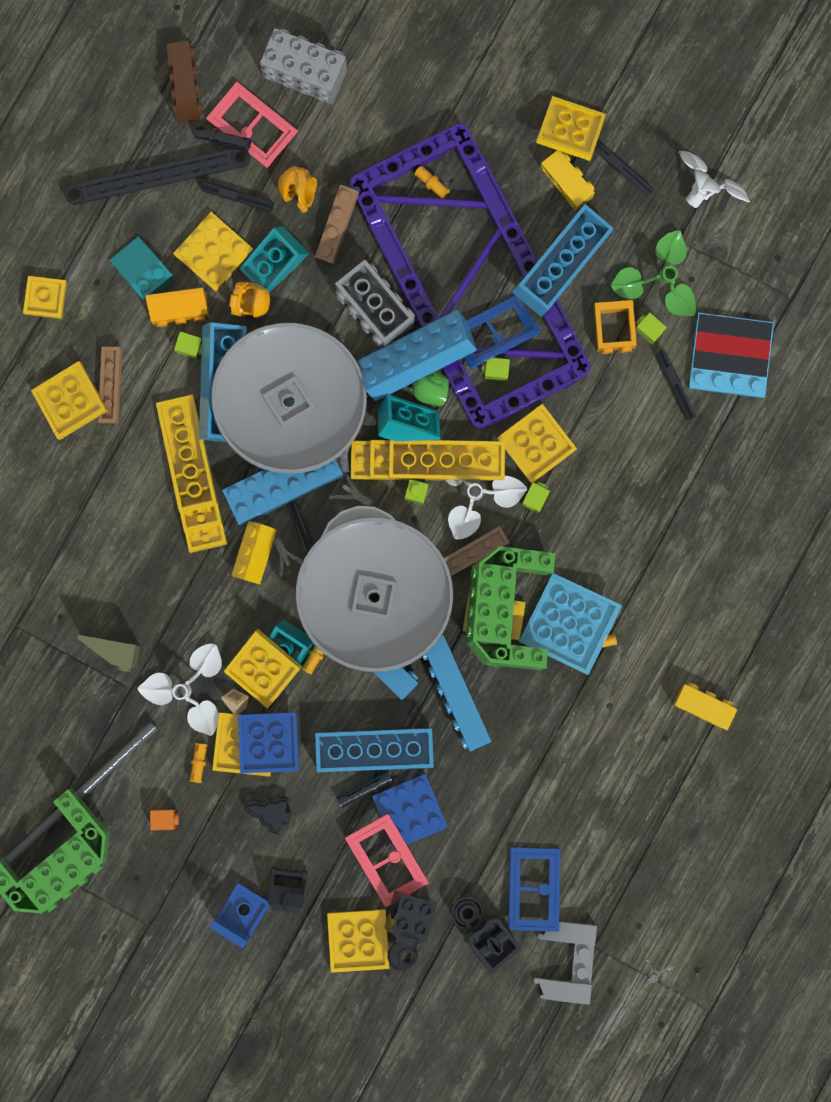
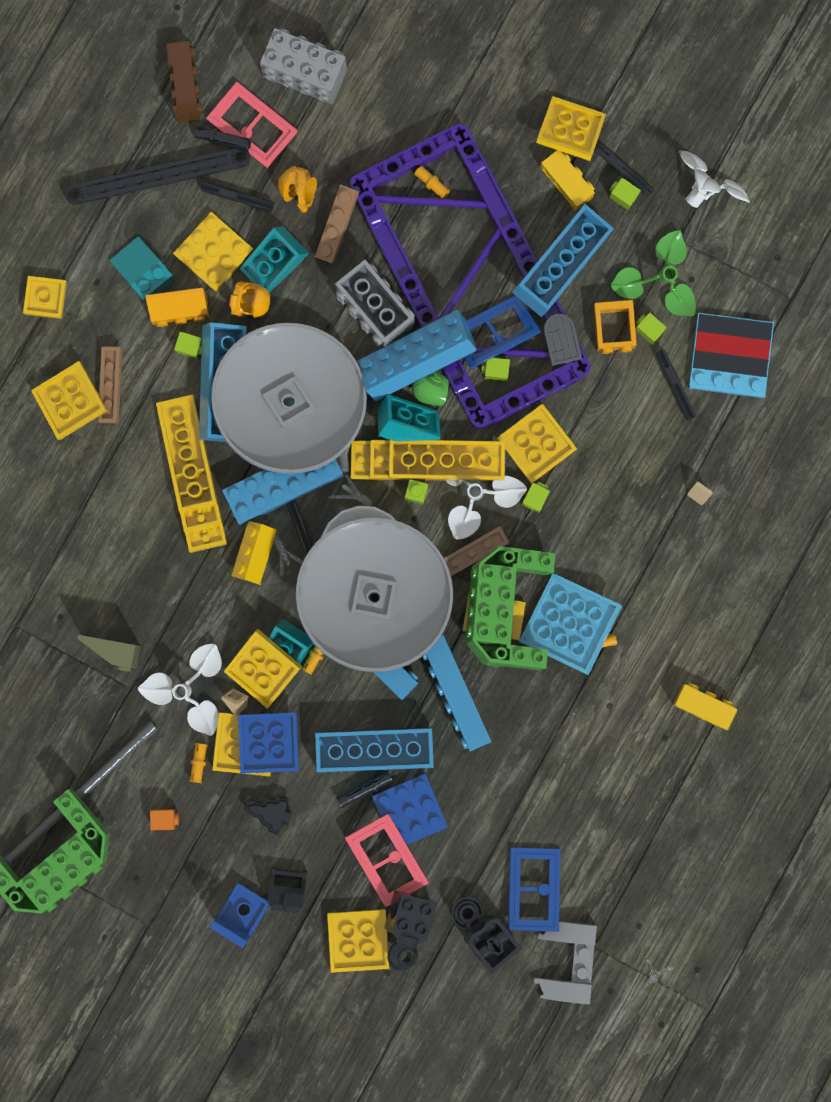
(561, 340): none -> dark grey window
(624, 193): none -> lime brick
(699, 493): none -> tan slope

